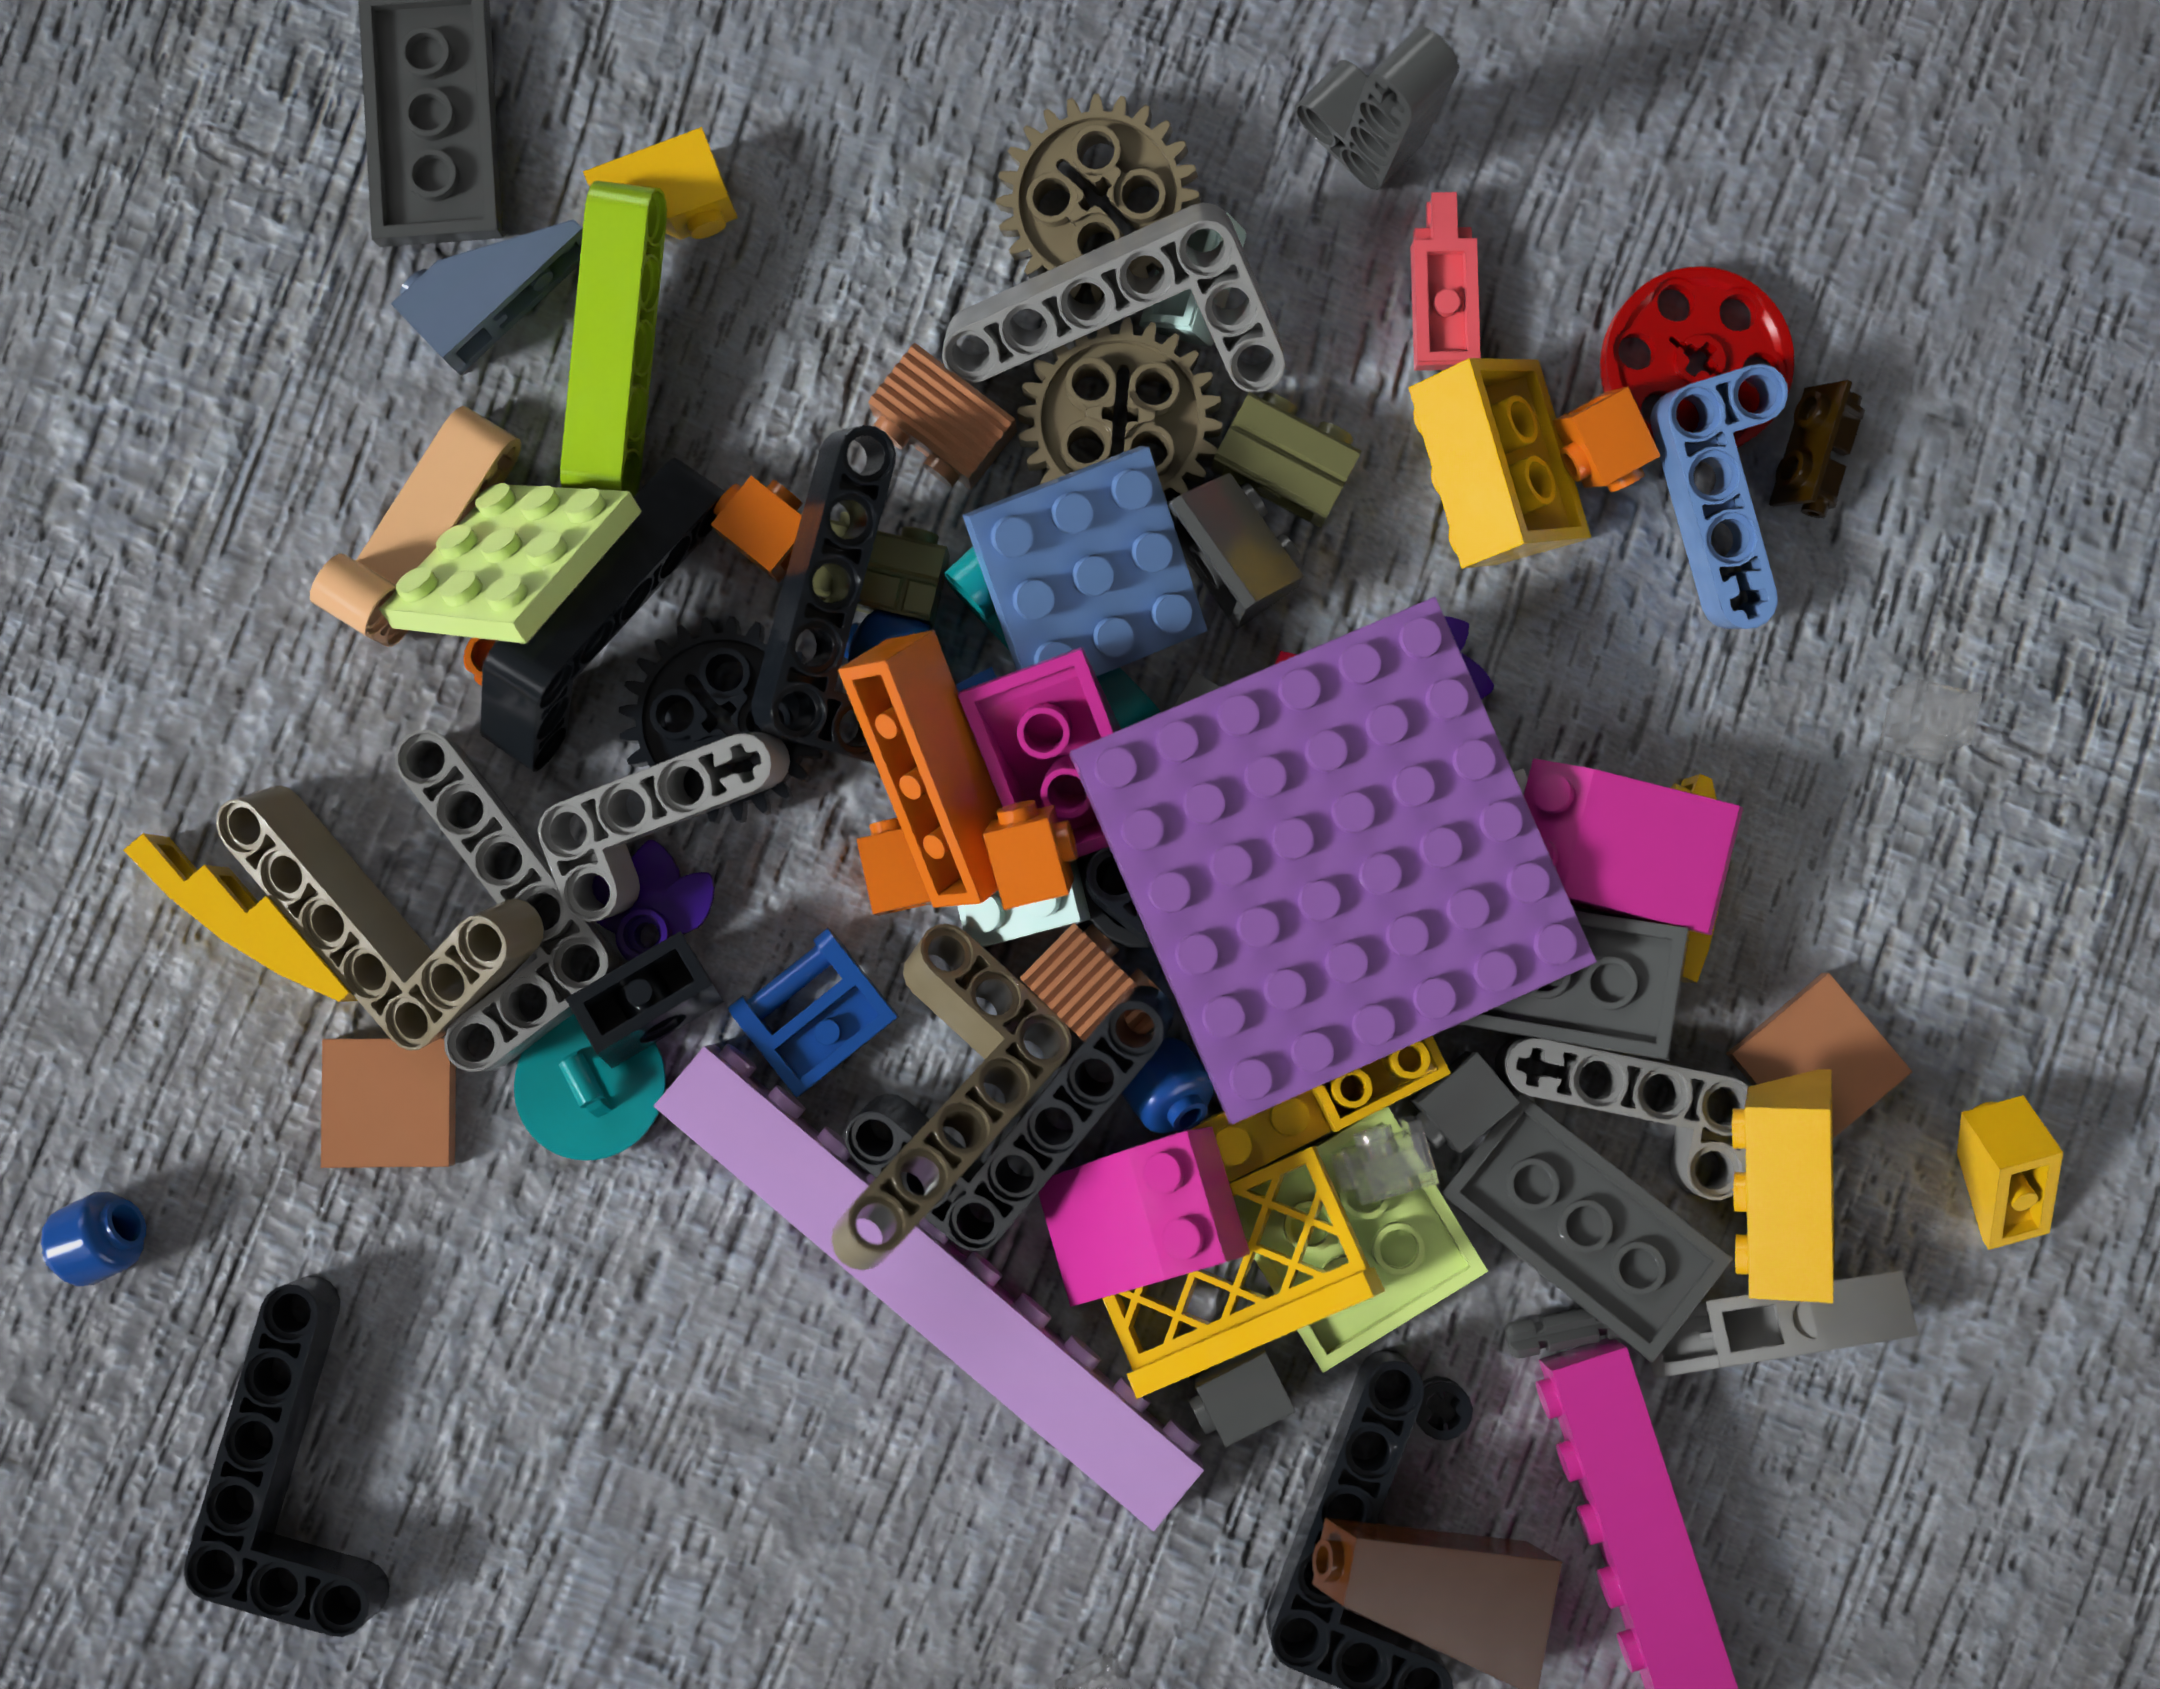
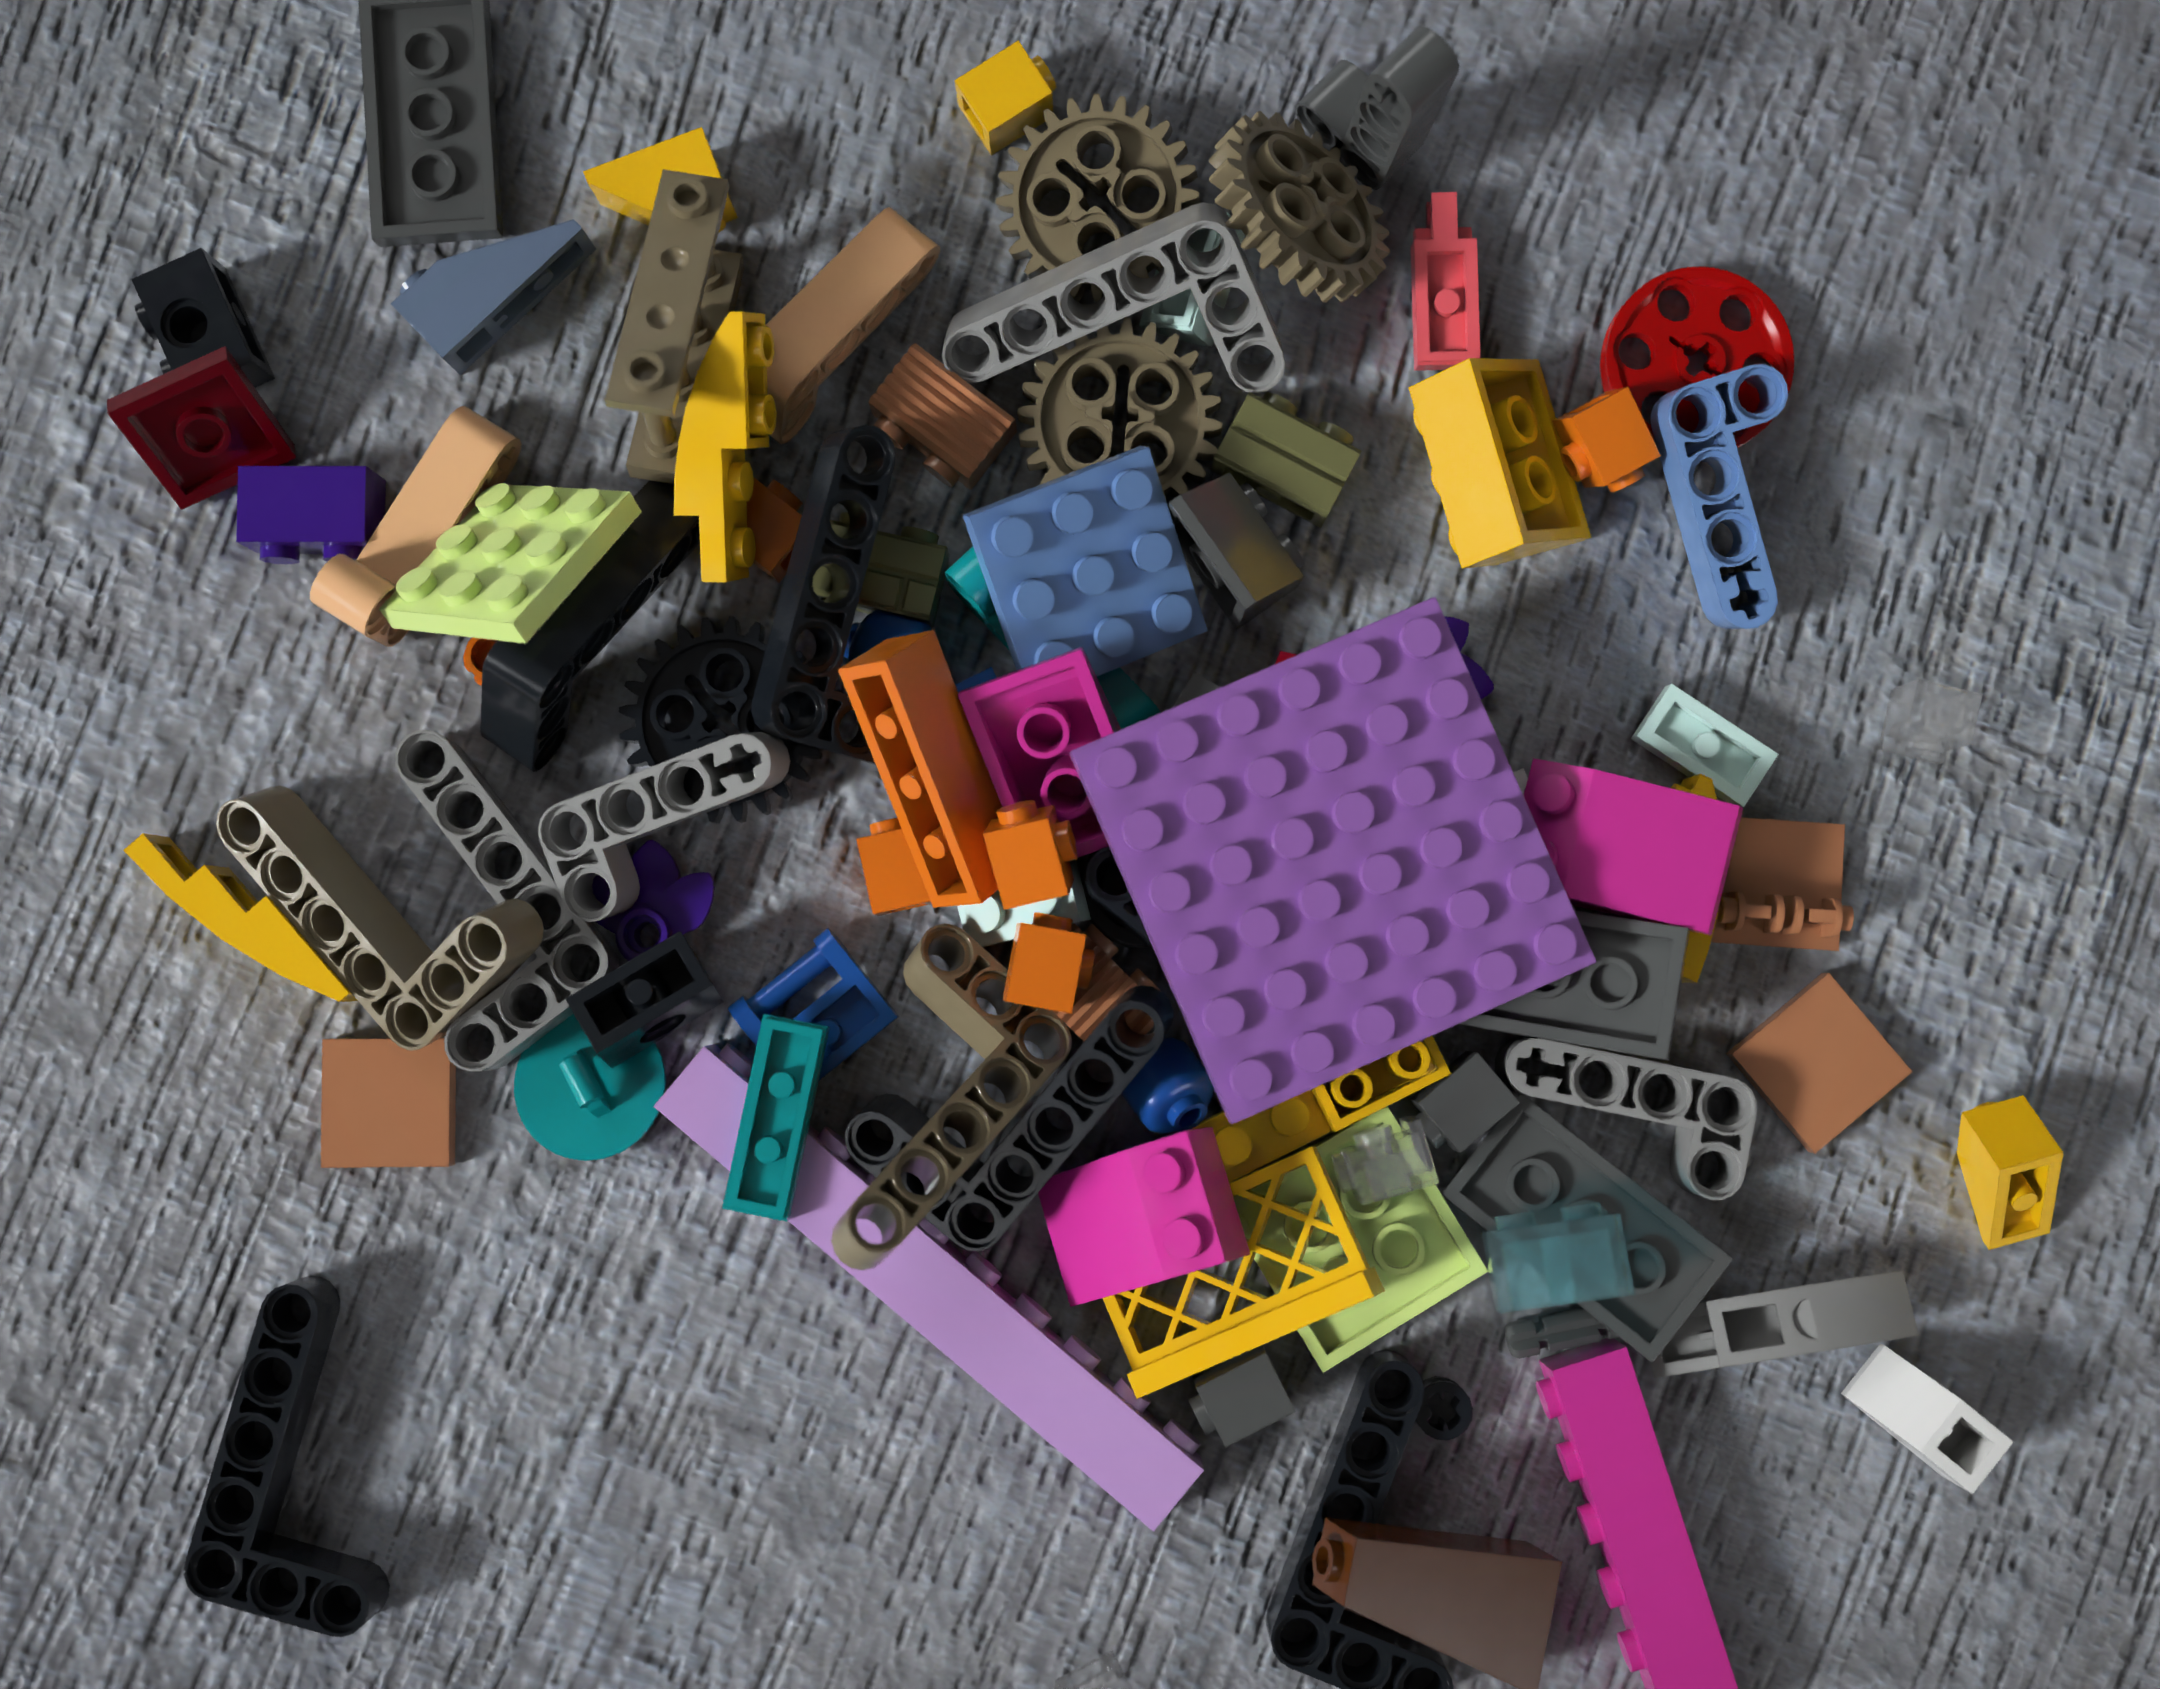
(93, 1238): blue head -> none
(190, 293): none -> black brick
(200, 427): none -> dark red plate
(308, 510): none -> dark purple brick
(613, 337): lime beam -> none
(672, 317): none -> dark tan fence
(721, 419): none -> yellow slope
(776, 1117): none -> teal tile
(841, 311): none -> light nougat beam
(1005, 96): none -> yellow brick
(1047, 964): none -> orange brick
(1299, 207): none -> dark tan gear
(1557, 1260): none -> clear light blue brick
(1704, 743): none -> light aqua plate
(1784, 886): none -> nougat hinge
(1787, 1188): yellow slope -> none
(1823, 423): dark brown hinge -> none
(1927, 1418): none -> white slope

